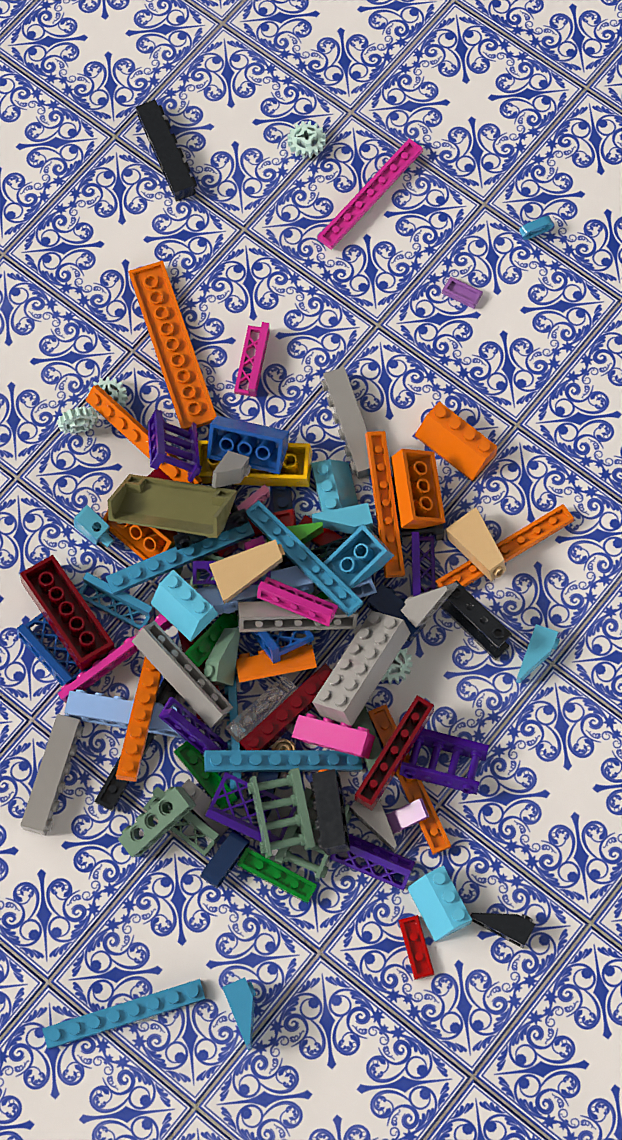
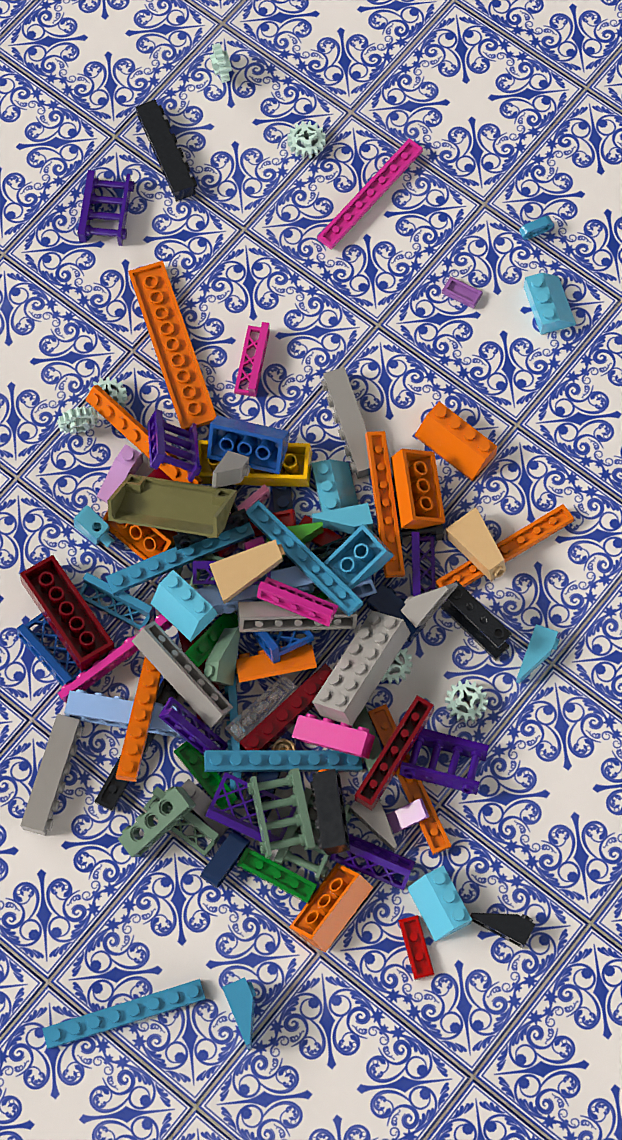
(91, 198): none -> dark purple fence
(125, 463): none -> lavender slope
(220, 62): none -> light aqua gear
(331, 907): none -> orange slope
(458, 704): none -> light aqua gear
(548, 302): none -> medium azure slope

